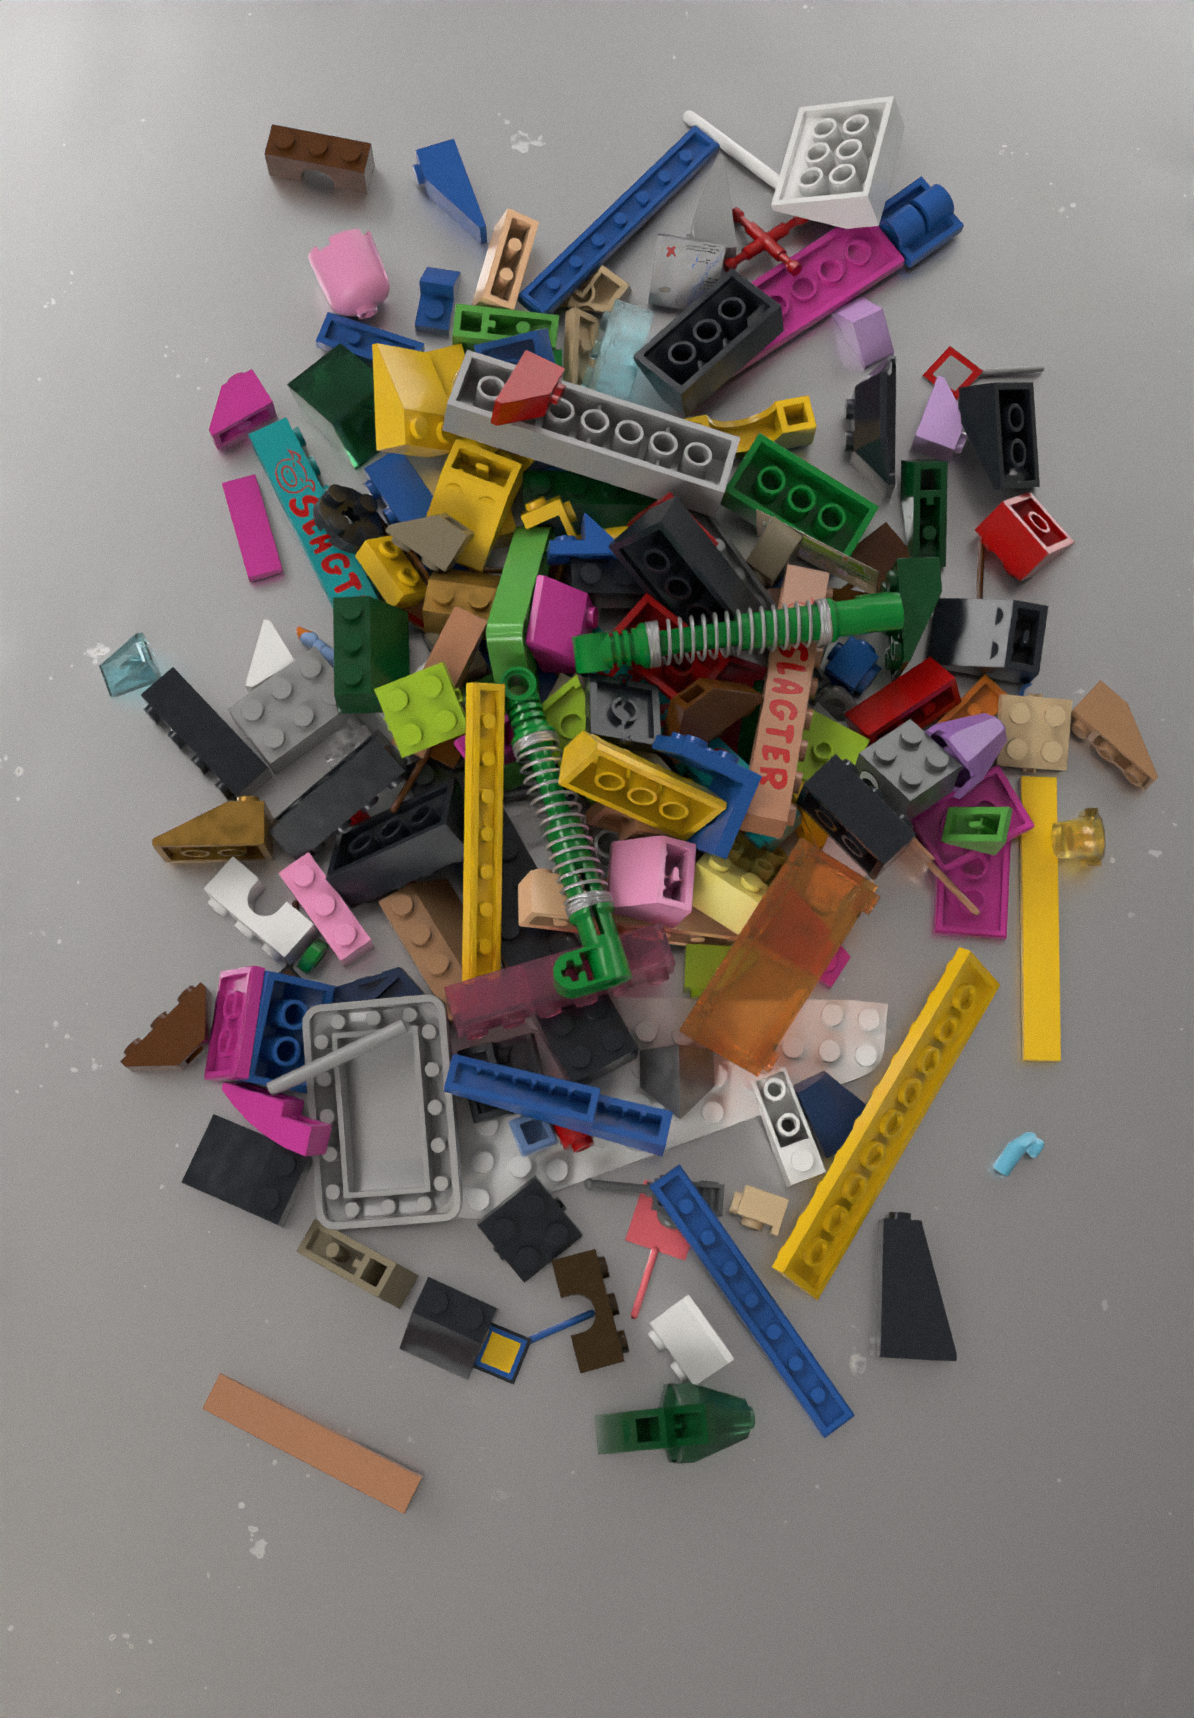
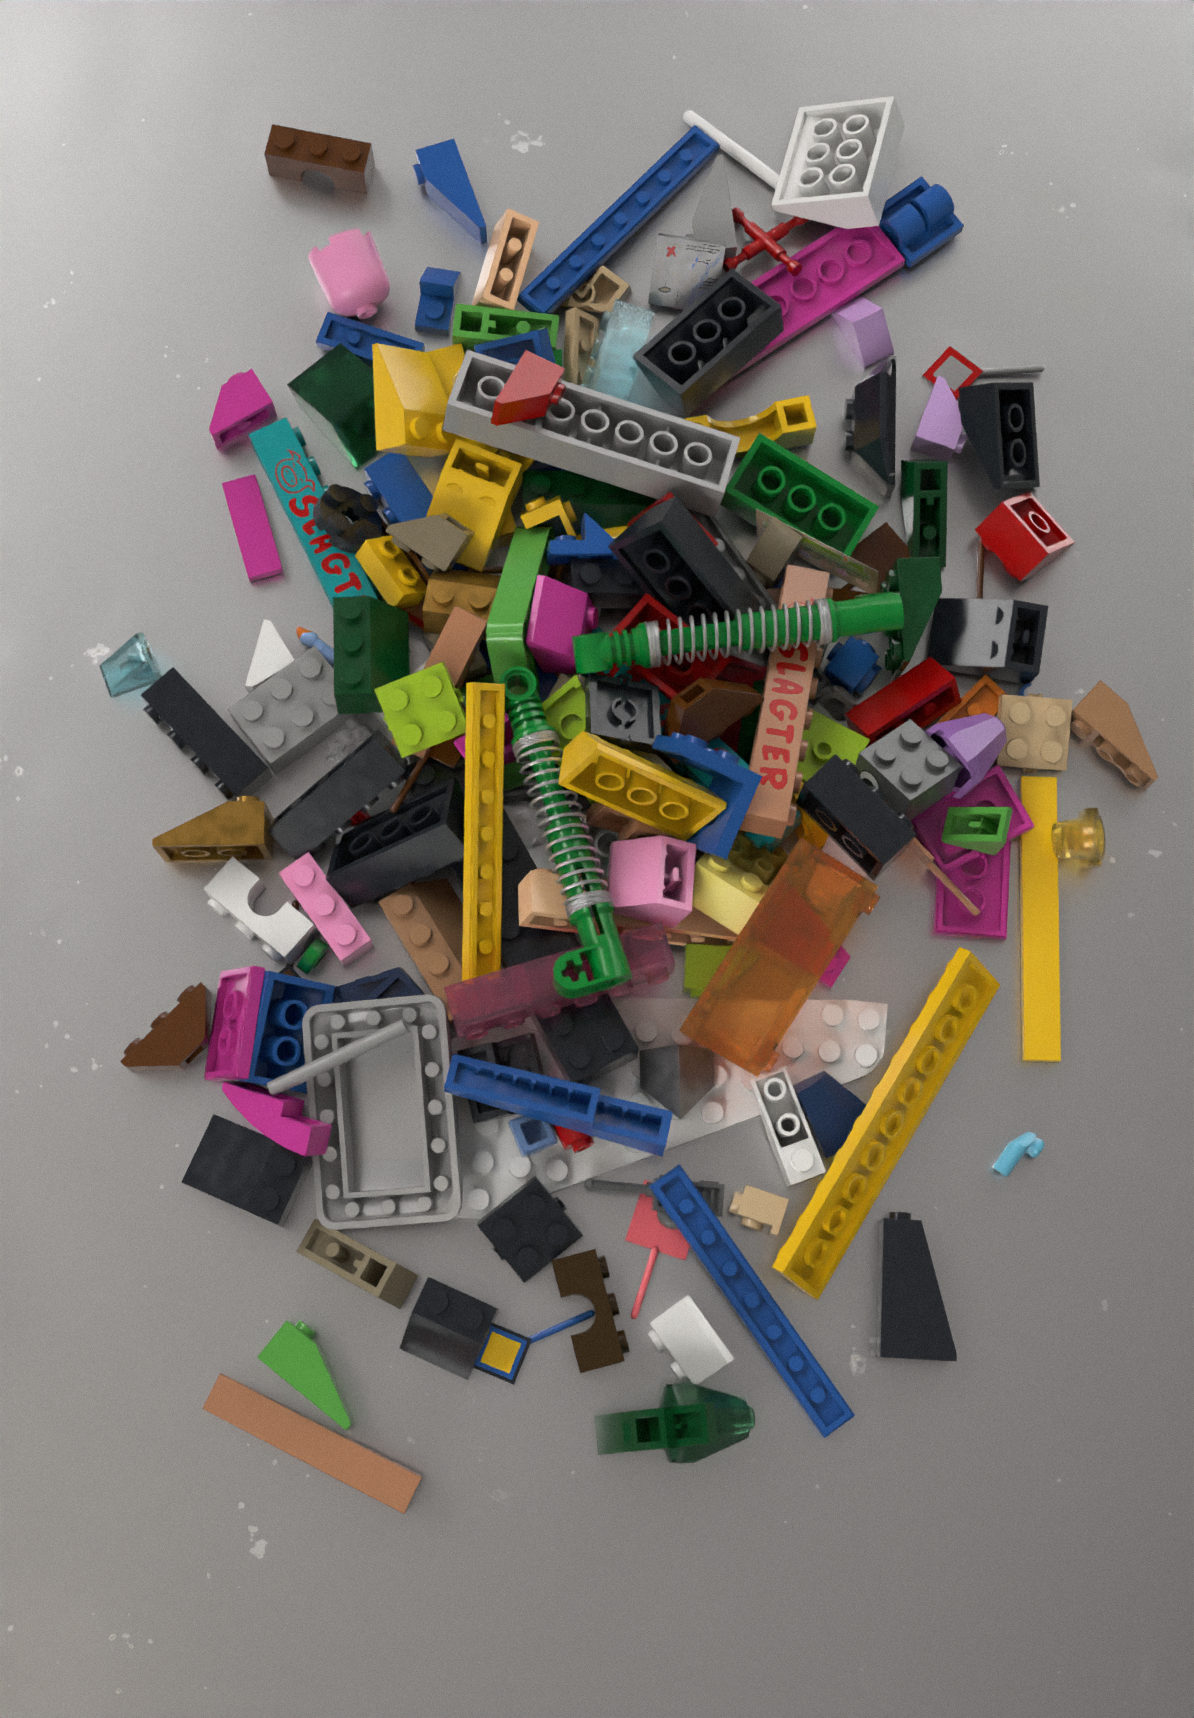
(304, 1366): none -> bright green slope

